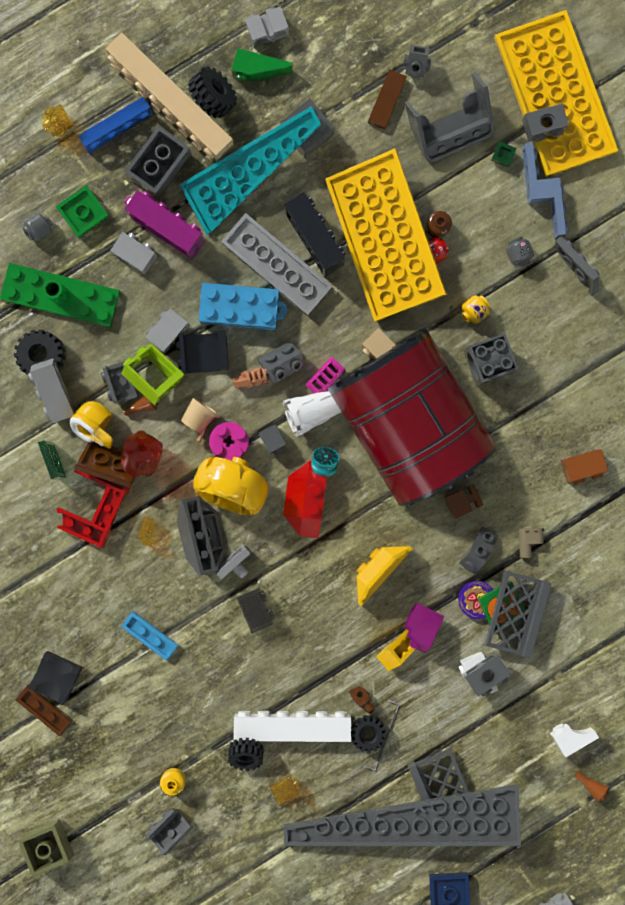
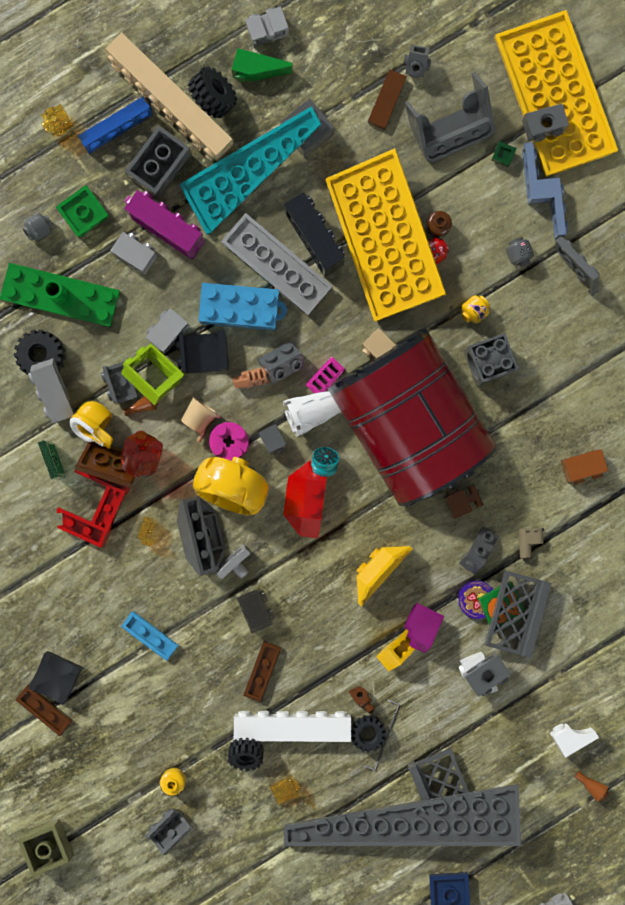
(262, 671): none -> reddish brown tile

